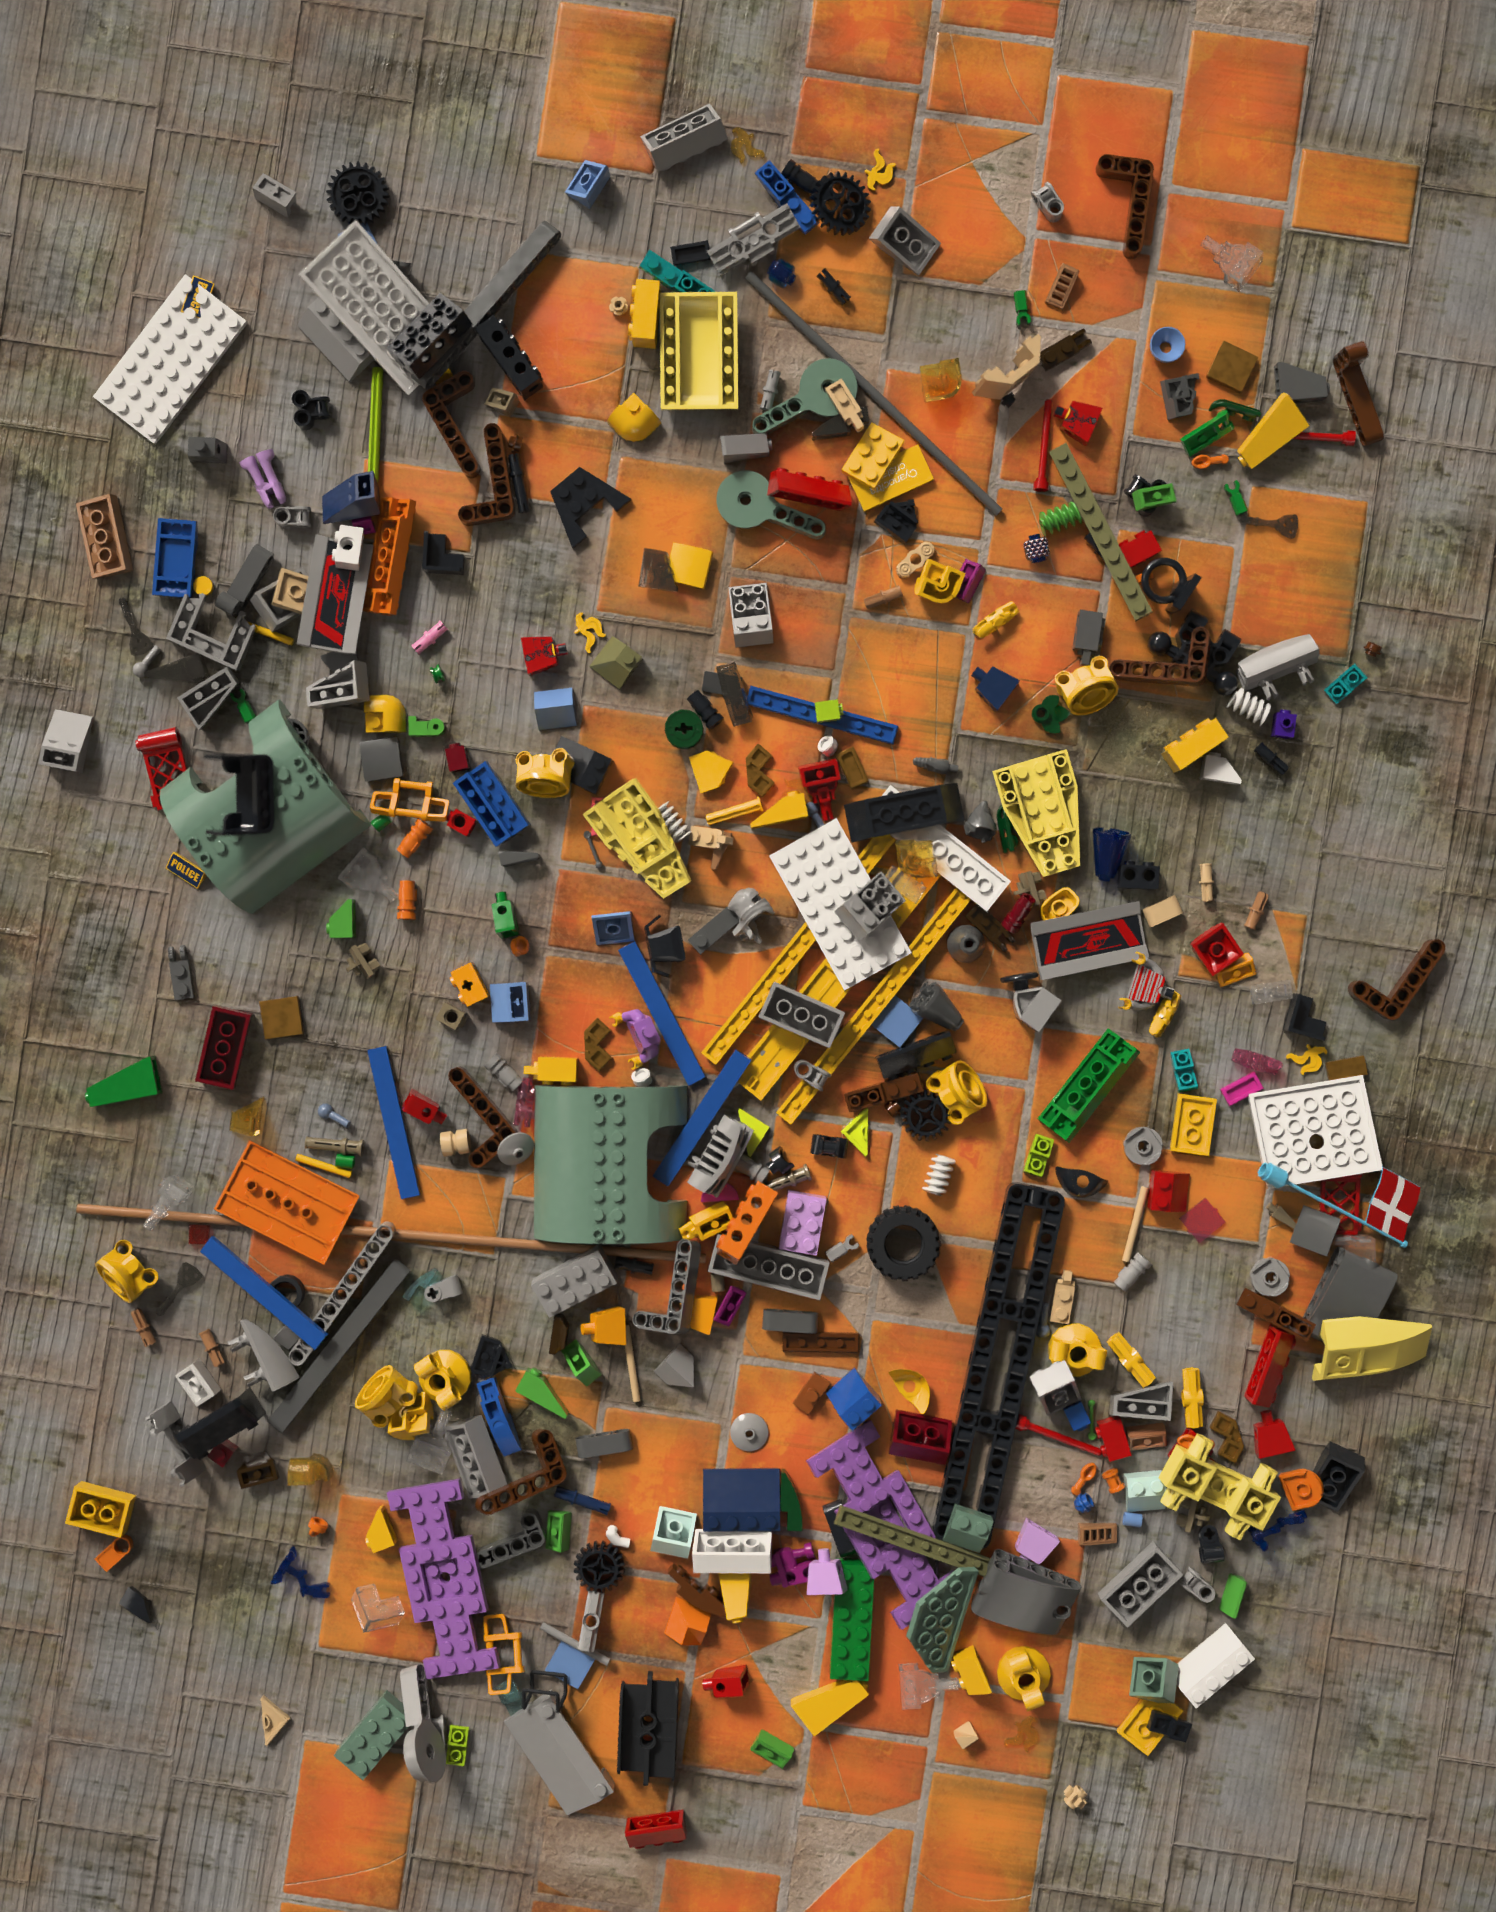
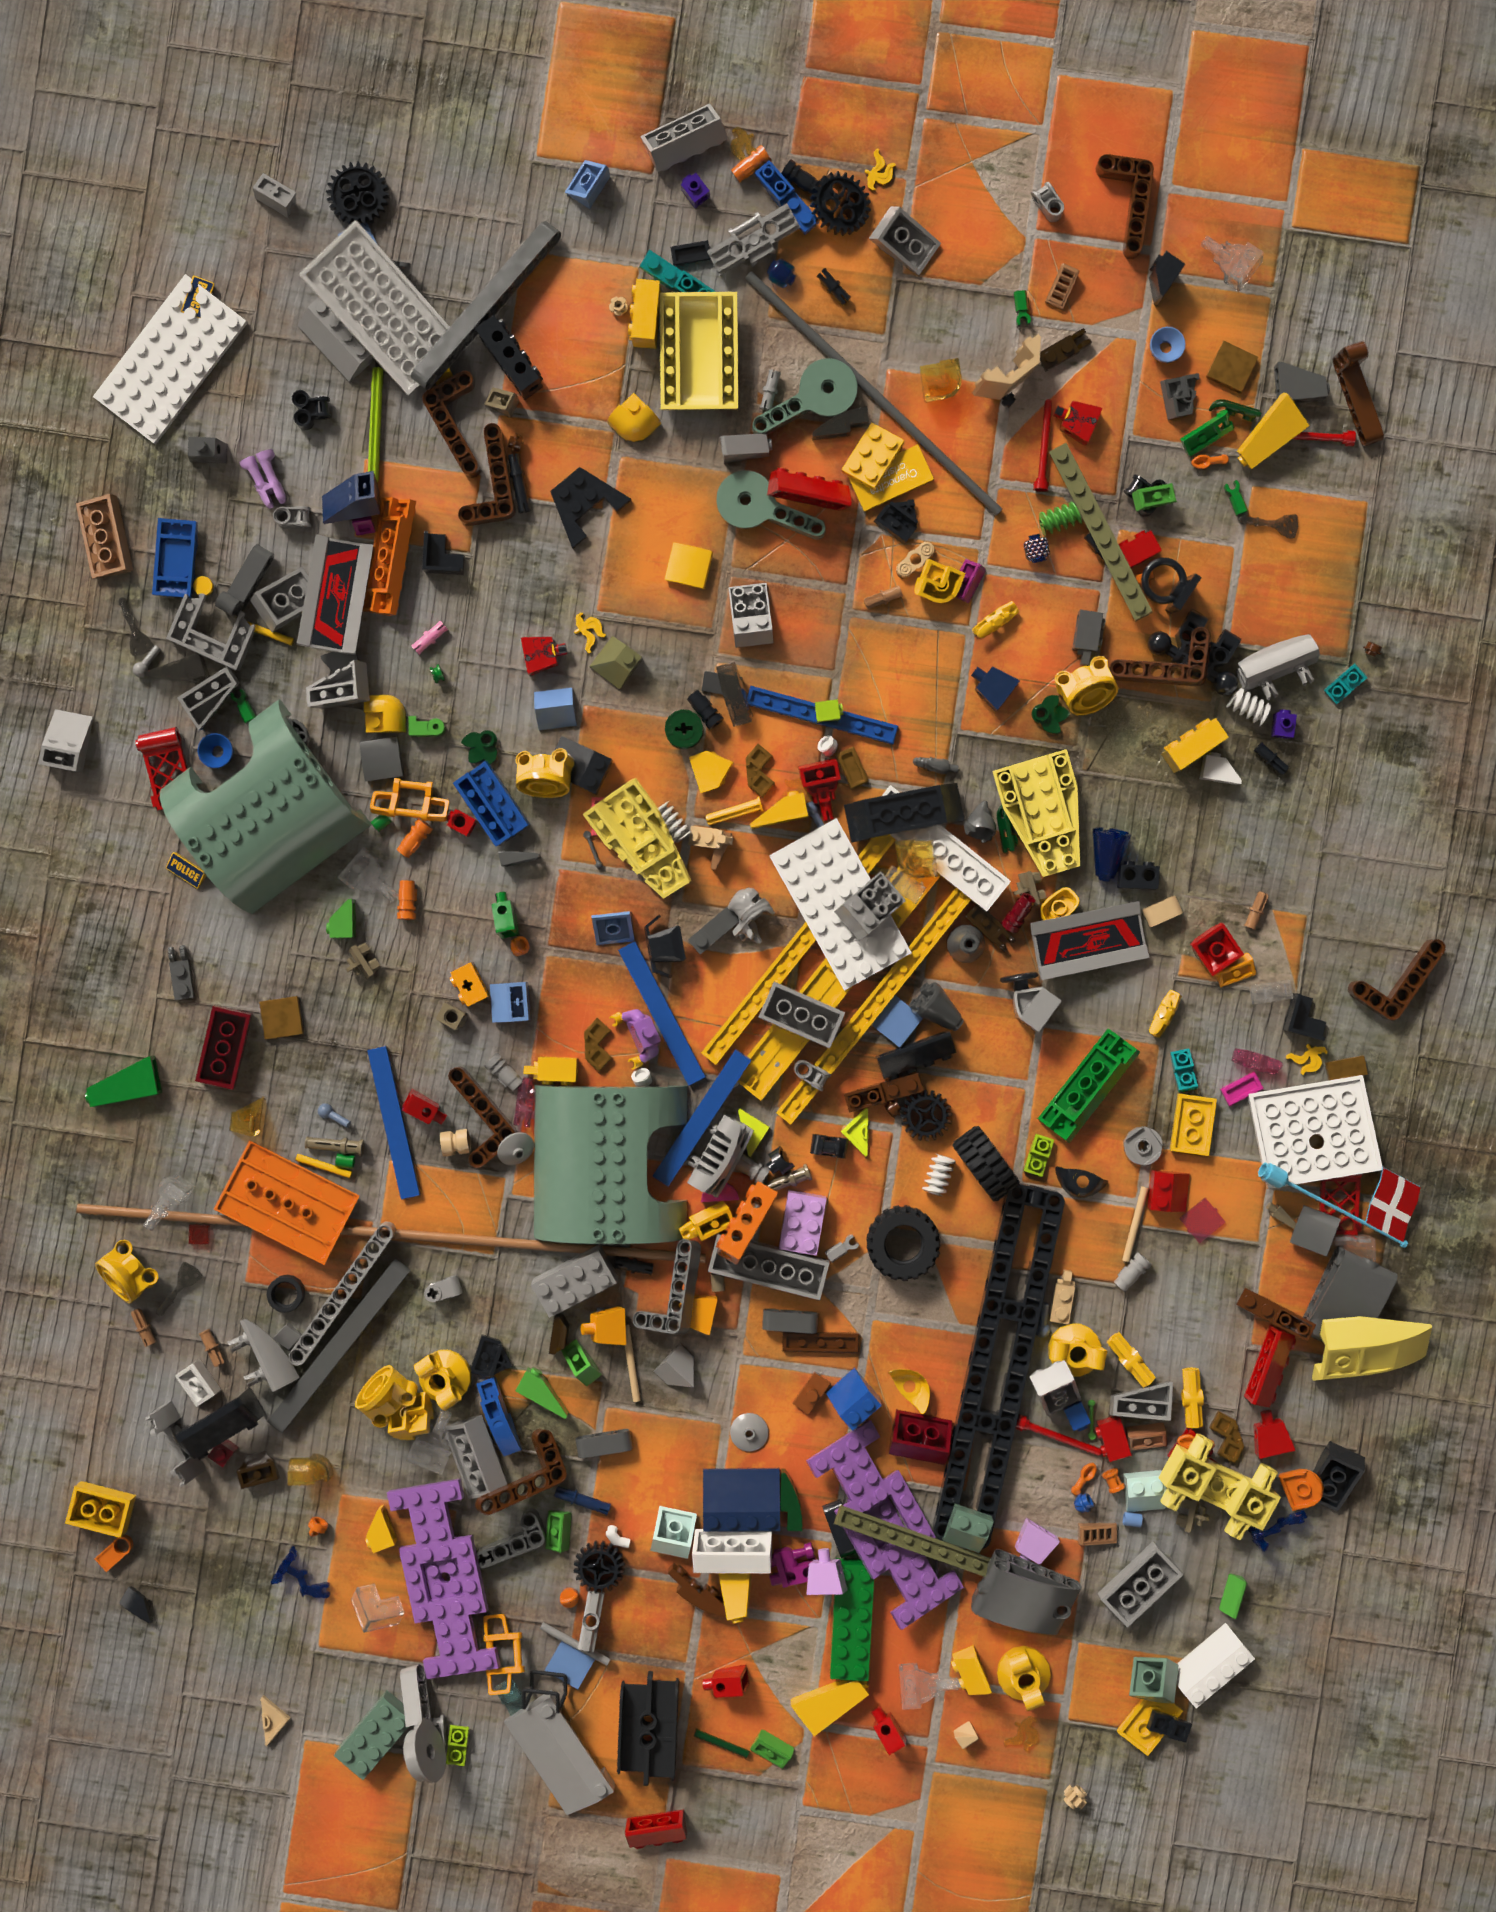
(206, 747): none -> blue piece
(253, 794): black windscreen -> none
(264, 1292): blue tile -> none
(290, 591): tan tile -> none
(350, 558): white brick -> none
(423, 1281): clear light blue slope -> none
(429, 335): black brick -> none
(457, 758): dark red brick -> none
(478, 748): none -> dark green plate
(569, 1597): none -> orange tile
(657, 571): clear smoke slope -> none
(687, 1623): orange slope -> none
(695, 190): none -> dark purple brick
(721, 1743): none -> dark green bar
(730, 1305): magenta slope -> none
(750, 164): none -> orange axle
(845, 404): tan hinge -> none
(891, 1738): none -> red torso
(939, 1618): sand green plate -> none
(959, 1090): yellow piece -> none
(986, 1163): none -> black tyre
(1146, 986): torso -> none
(1164, 273): none -> black slope
(1194, 1583): light grey piece -> none
(1206, 882): tan axle -> none
(1210, 1550): black piece -> none
(1280, 1278): light grey plate -> none

